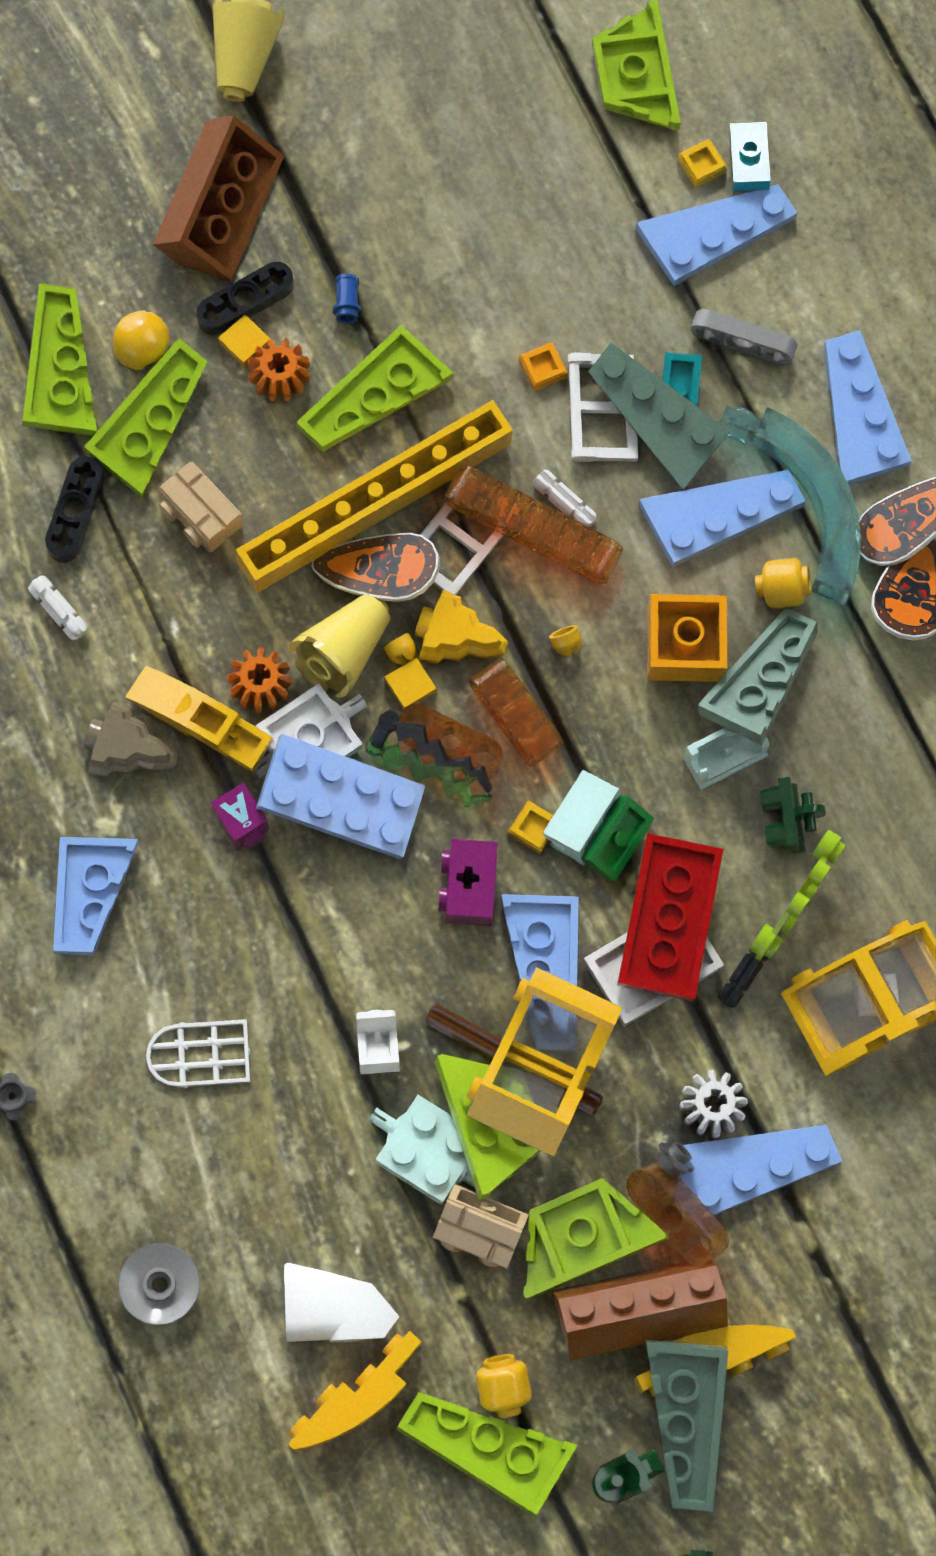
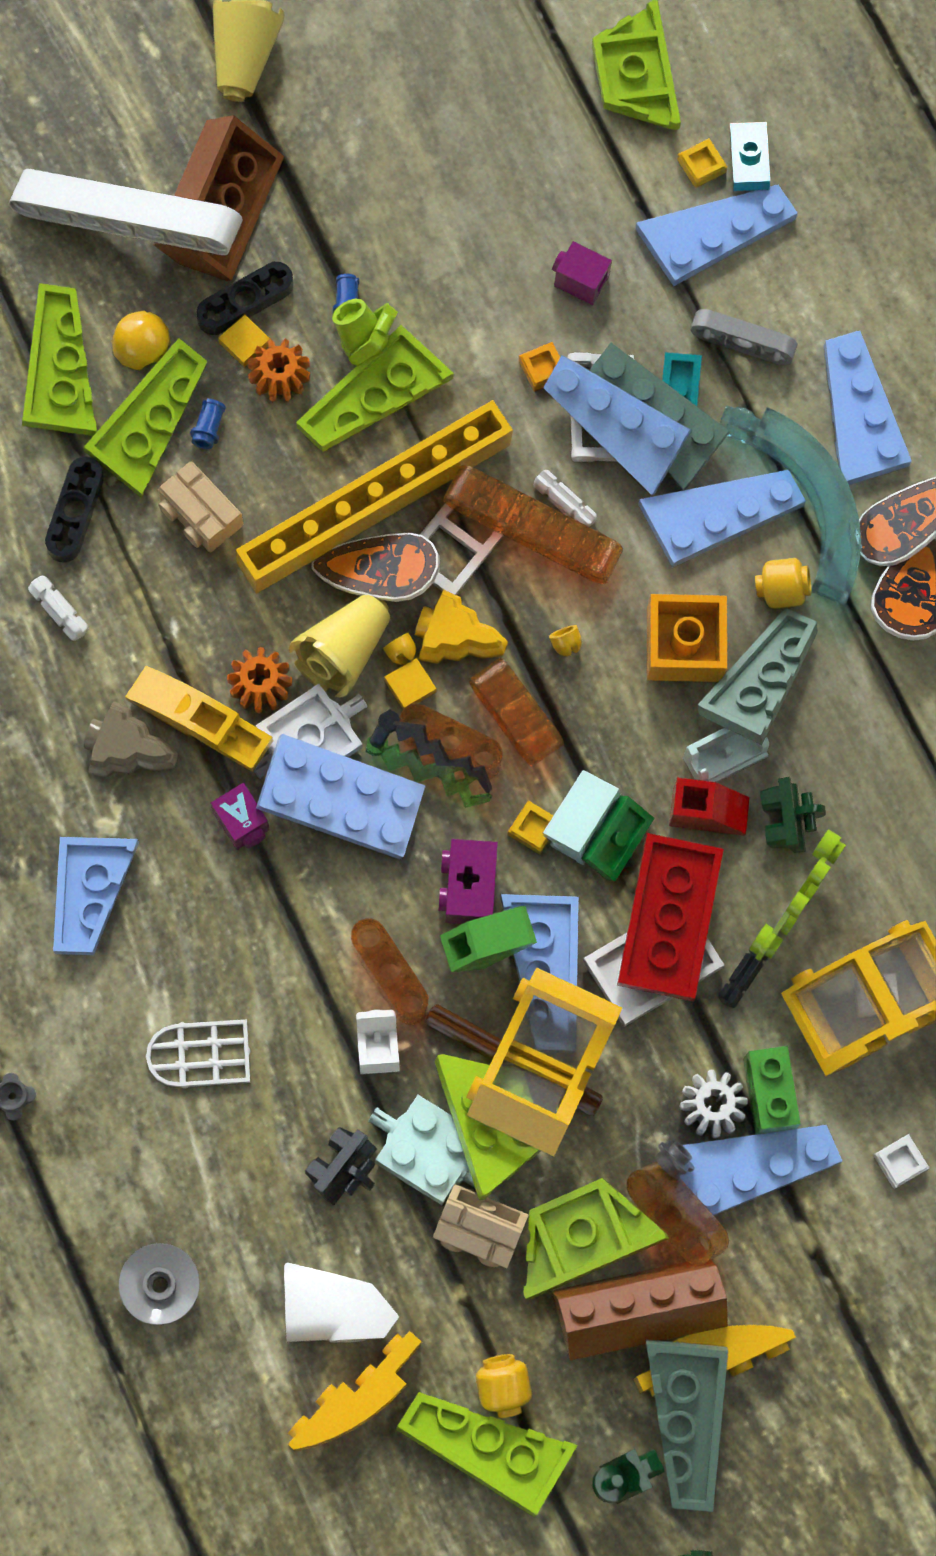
(126, 211): none -> white beam
(207, 426): none -> blue pin
(348, 1168): none -> black hips
(361, 330): none -> lime piece
(387, 953): none -> clear orange beam
(488, 940): none -> bright green slope
(581, 272): none -> magenta brick
(625, 426): none -> light blue wing
(708, 807): none -> red slope
(771, 1090): none -> bright green brick
(901, 1161): none -> white tile

